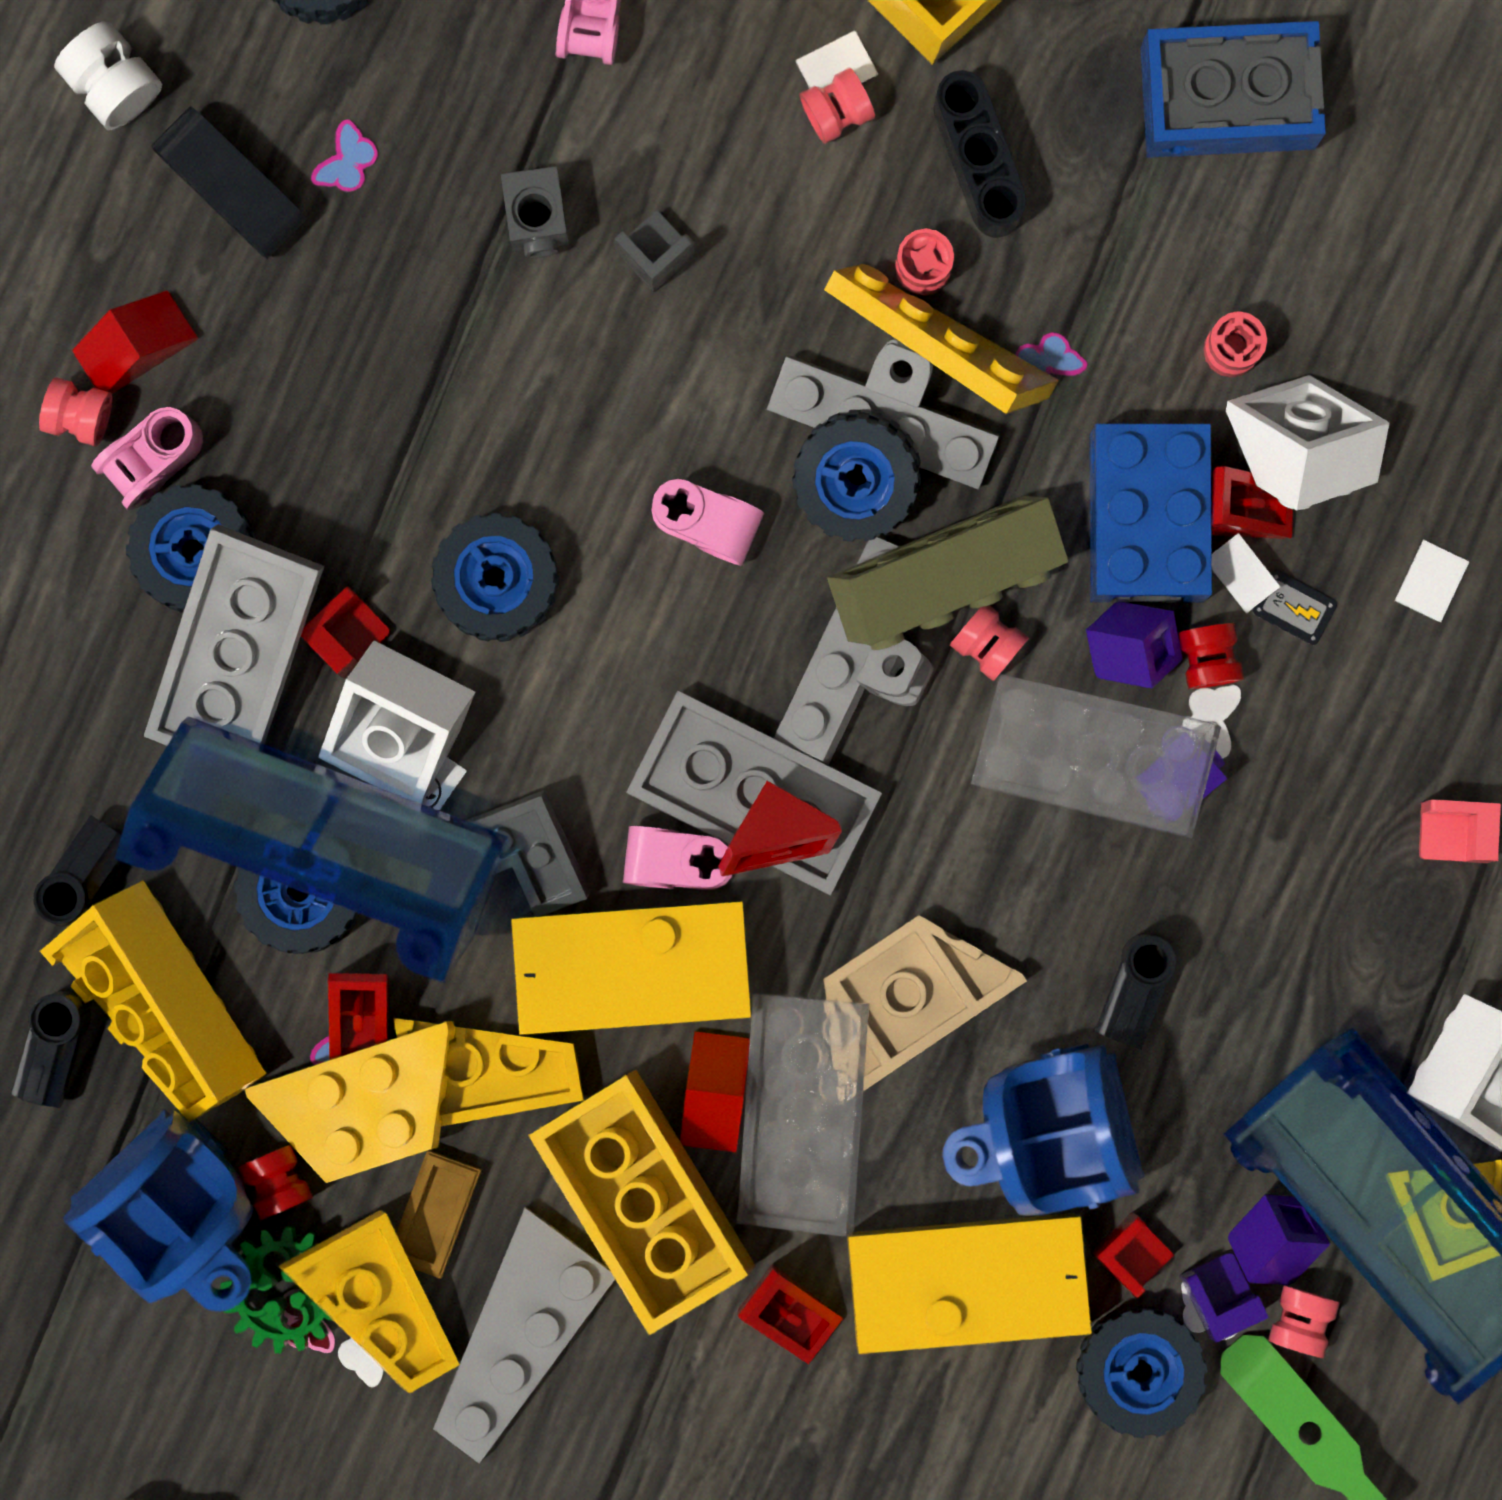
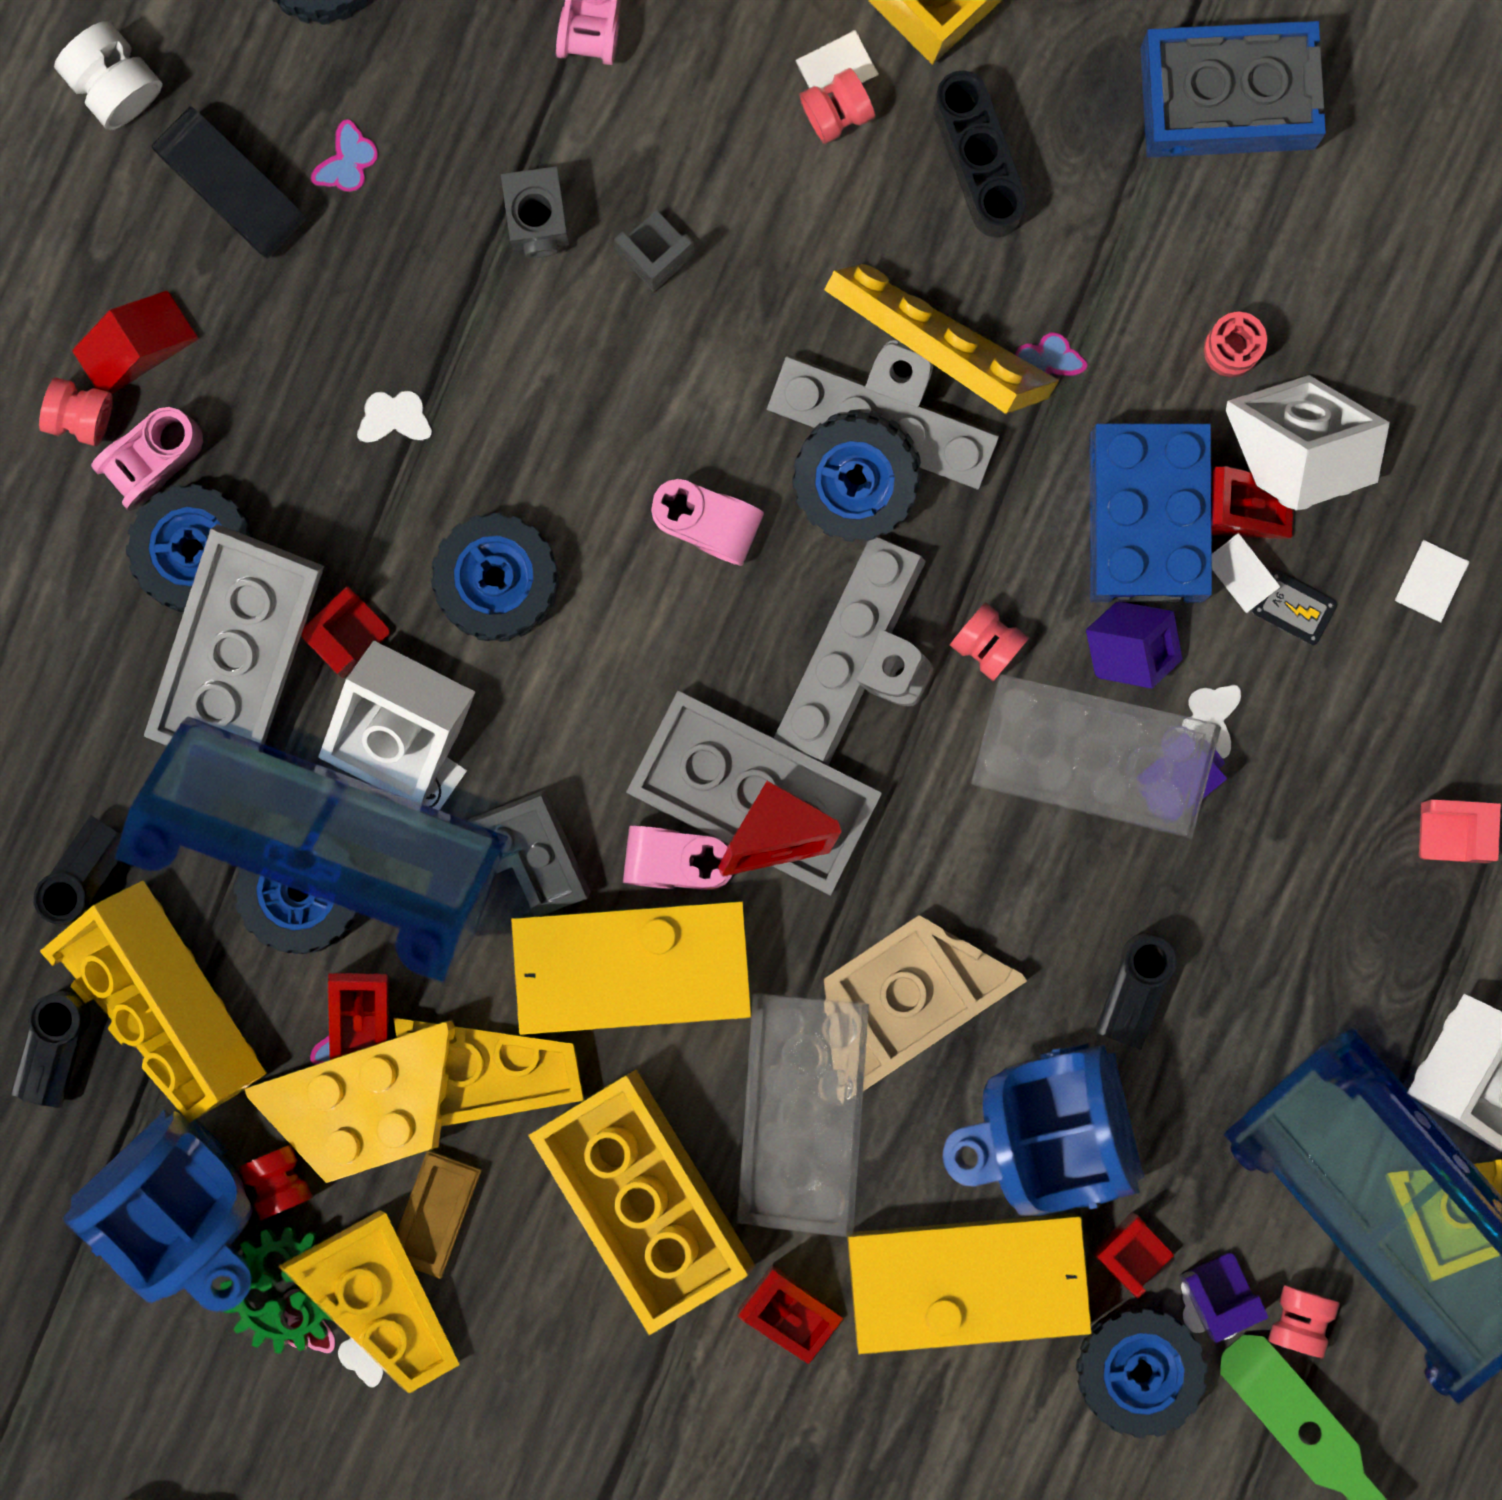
(397, 413): none -> white sticker
(526, 1322): light grey wing -> none
(715, 1091): red slope -> none
(928, 251): coral wheel -> none
(948, 571): olive brick -> none
(1209, 643): red wheel -> none
(1277, 1241): dark purple panel -> none

